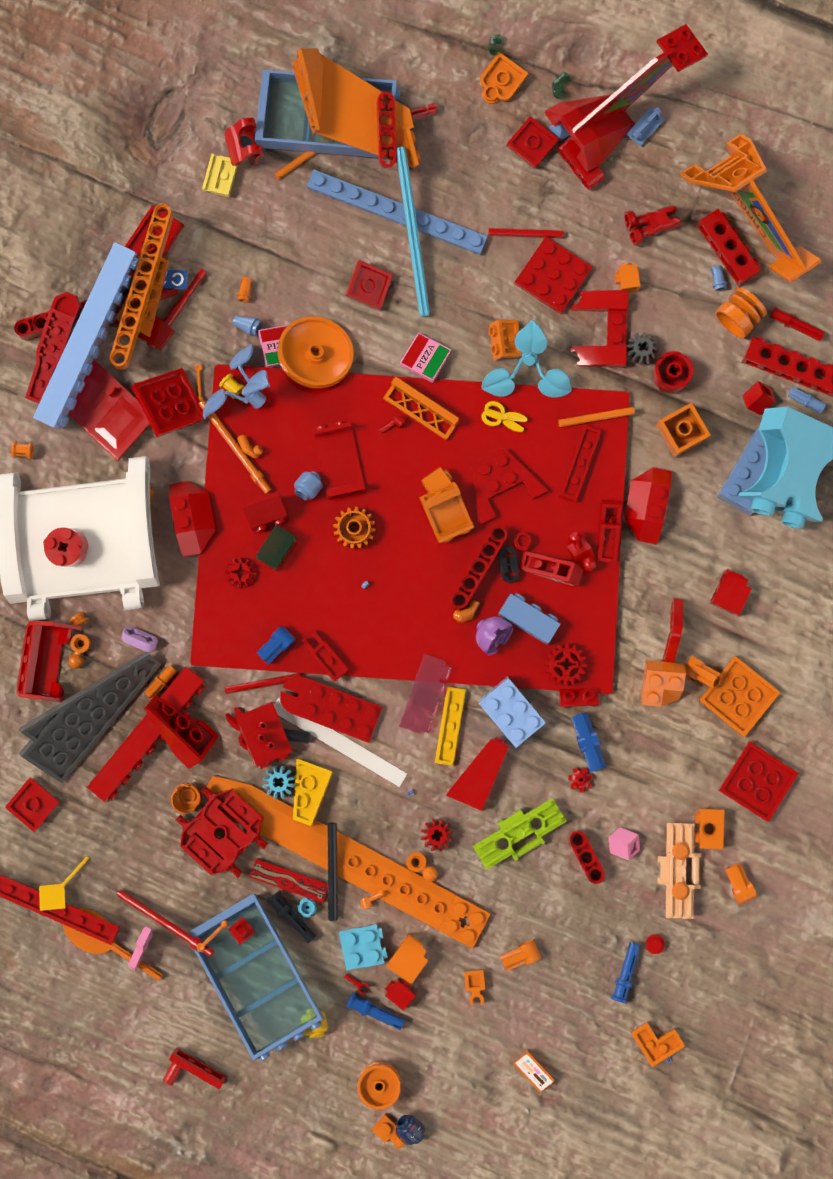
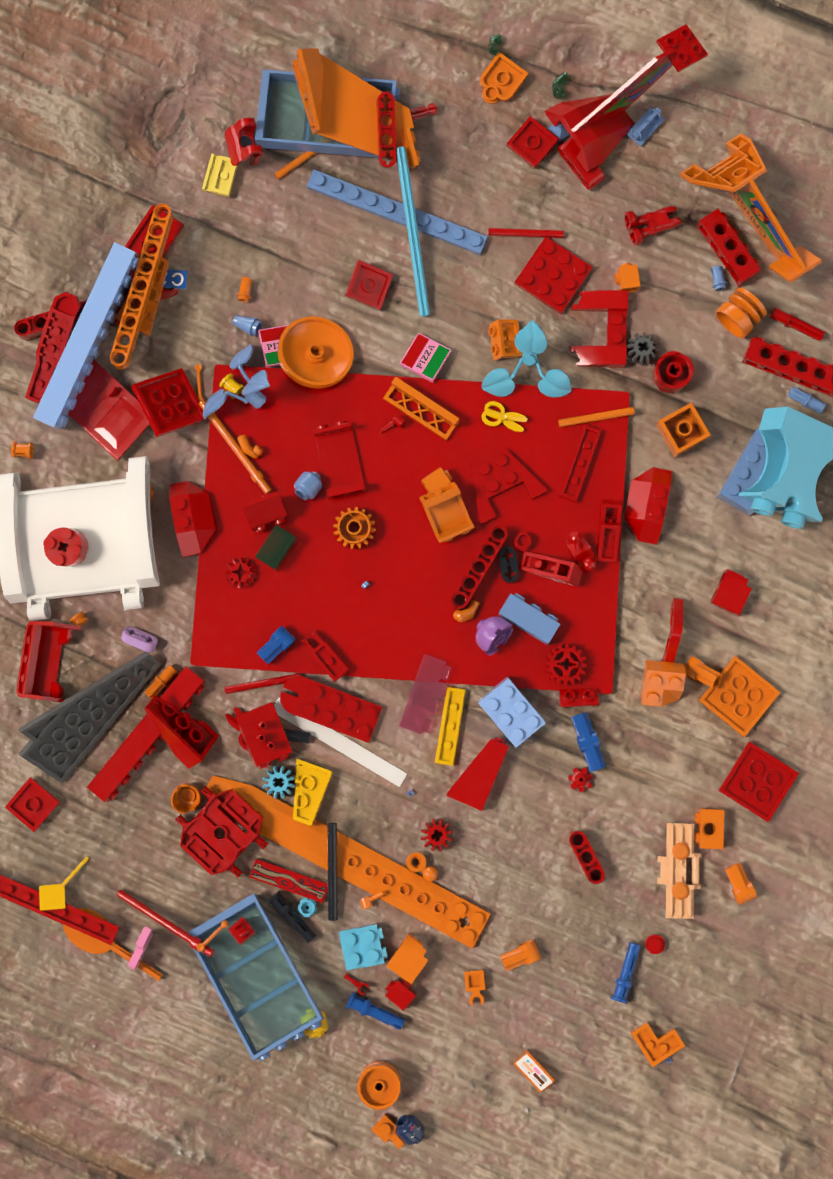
(76, 660): orange plate -> none
(161, 329): red piece -> none
(183, 1060): red piece -> none
(515, 829): lime piece -> none
(624, 843): bright pink panel -> none
(758, 398): red panel -> none

